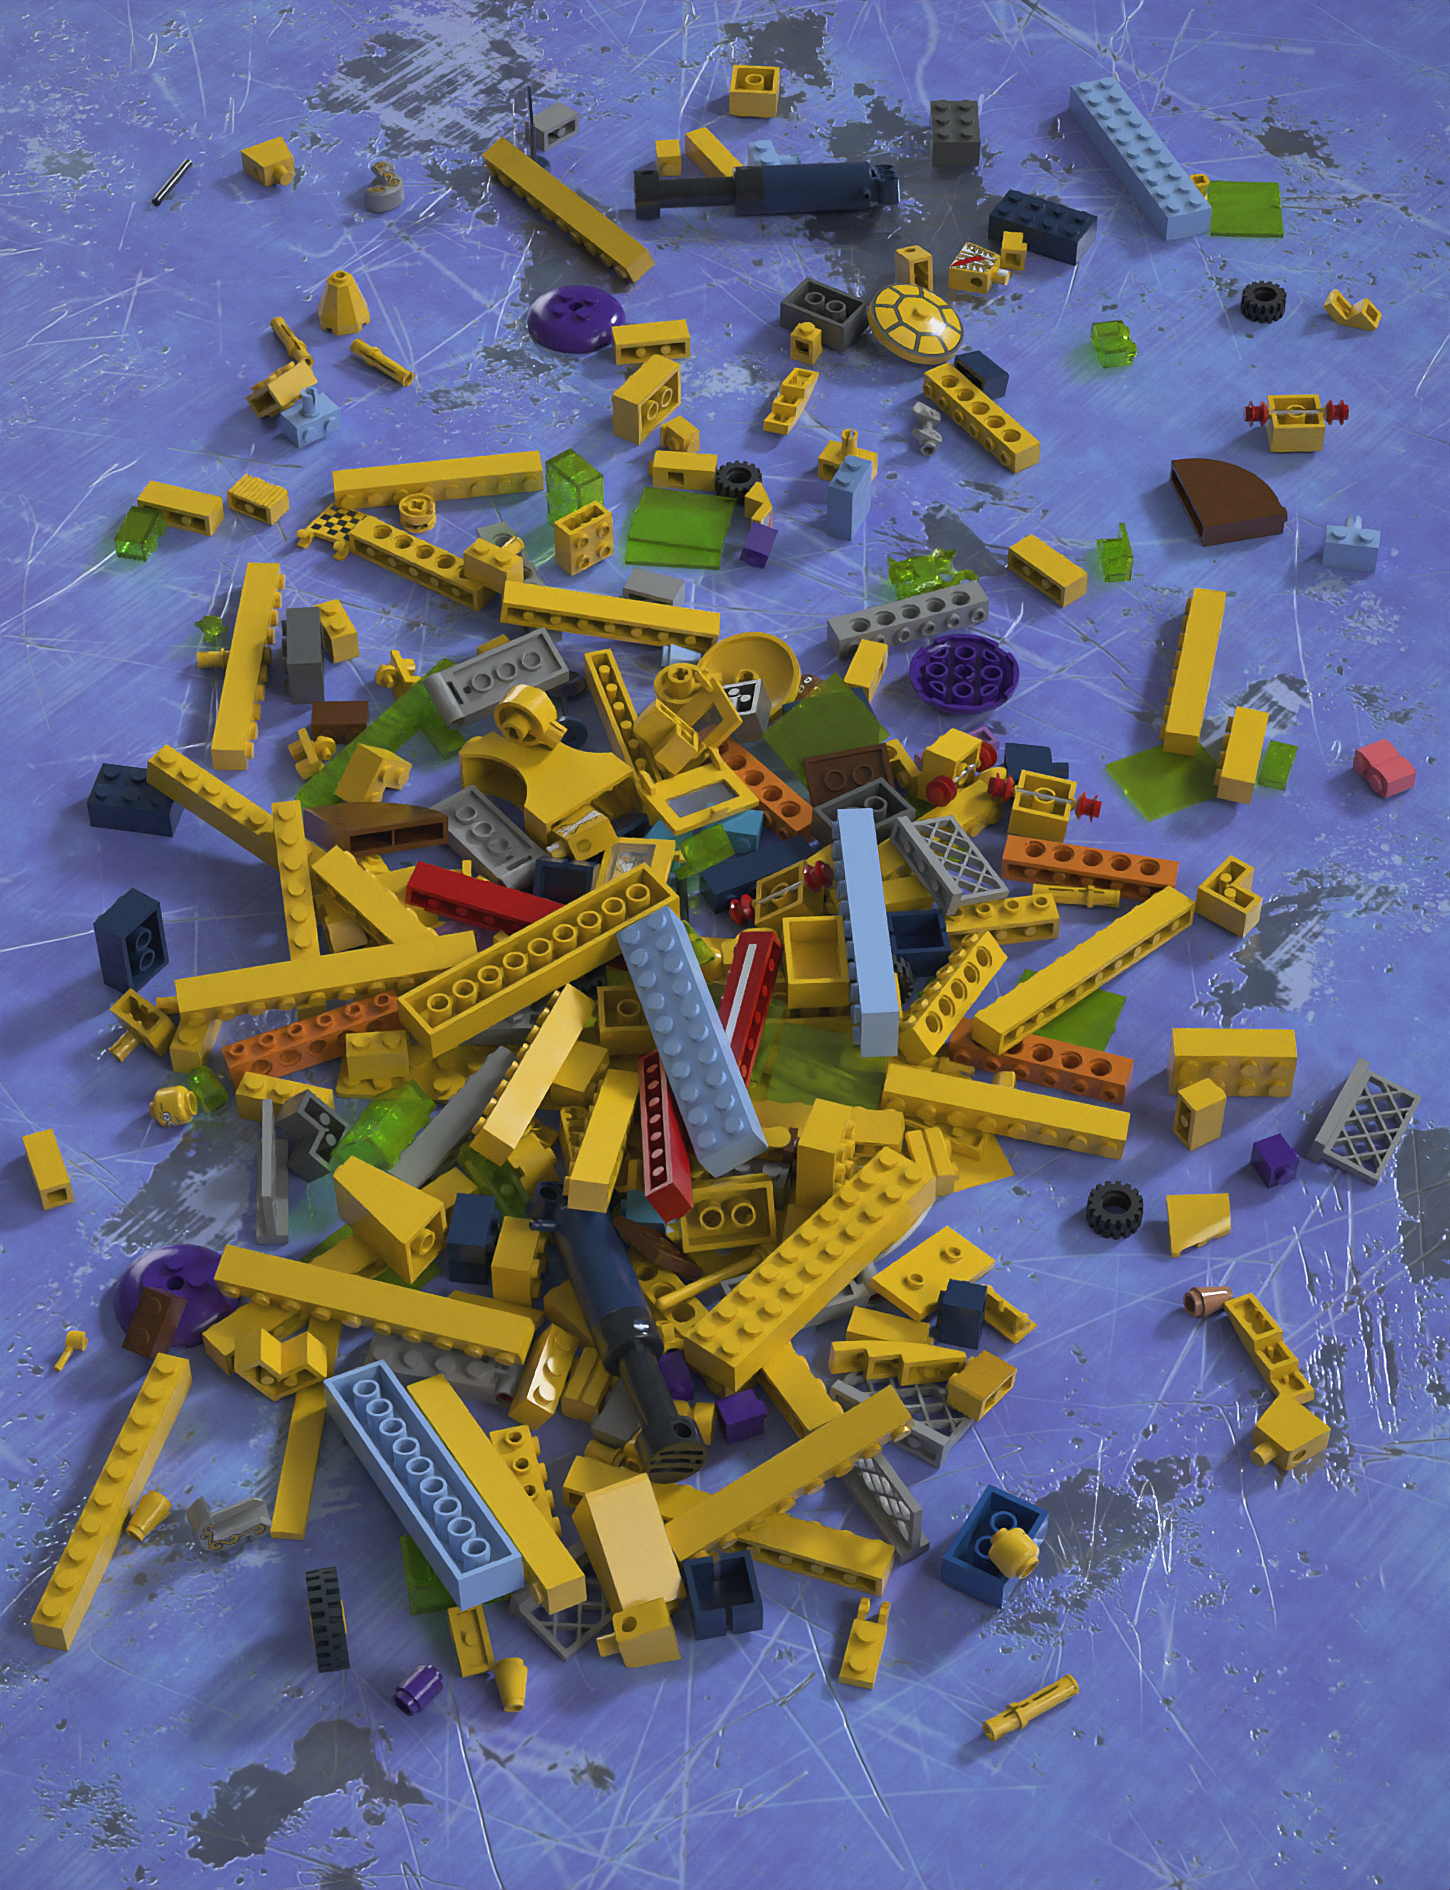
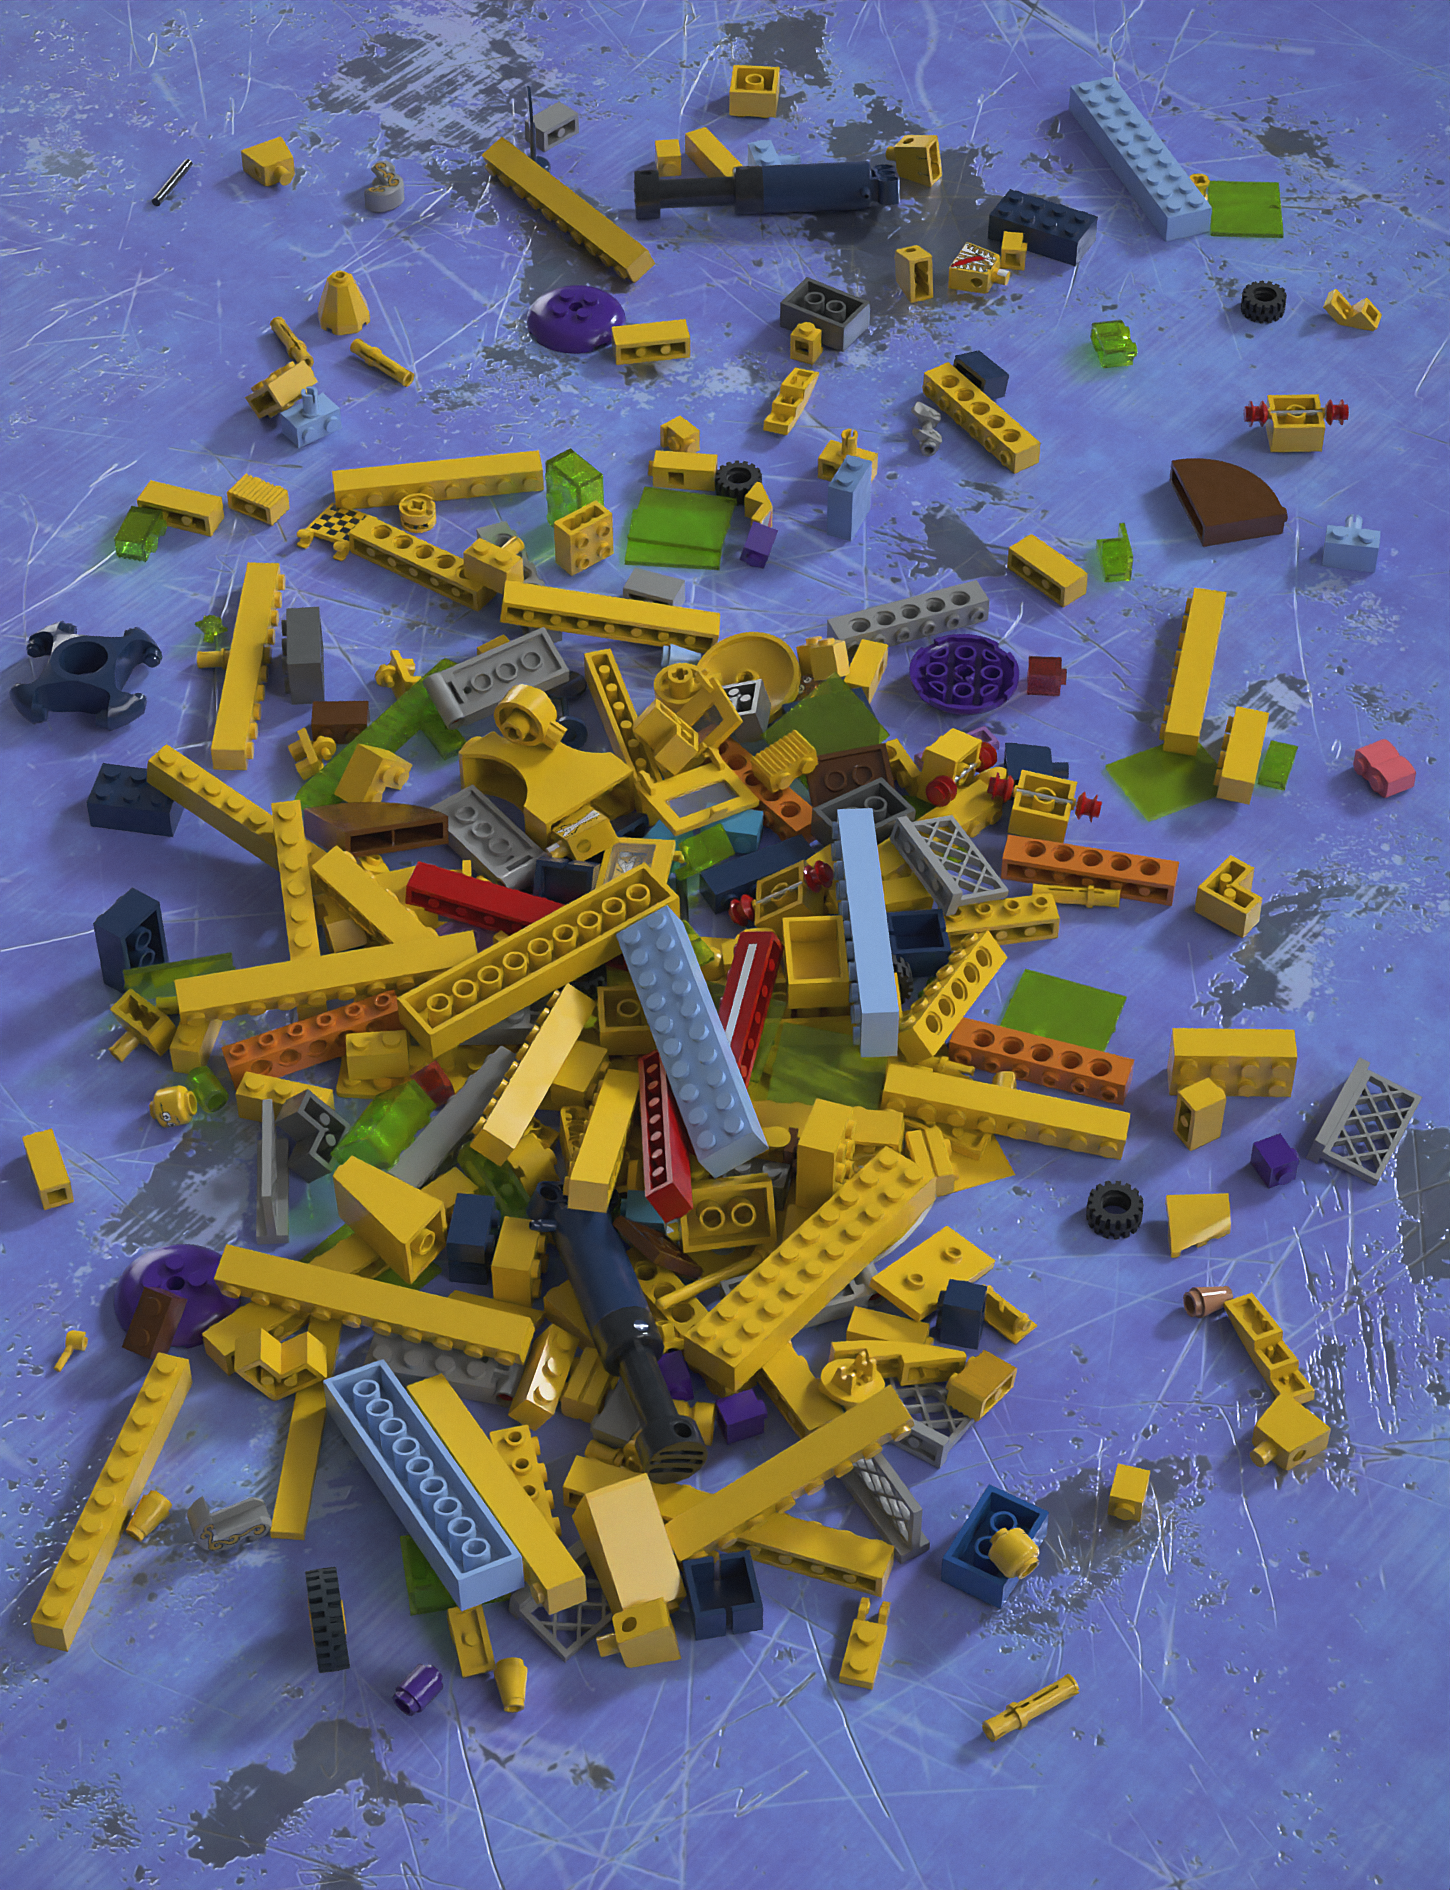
(100, 692): none -> dark blue piece
(159, 979): none -> clear neon green piece
(338, 631): yellow brick -> none
(434, 1083): none -> clear red brick
(646, 399): yellow brick -> none
(784, 761): none -> yellow brick
(823, 657): none -> yellow brick
(850, 1380): none -> yellow plate
(915, 323): yellow dish -> none
(917, 158): none -> yellow torso
(924, 573): clear neon green animal -> none
(954, 133): dark grey brick -> none
(1045, 676): none -> clear red brick
(1082, 970): yellow brick -> none
(1128, 1492): none -> yellow brick

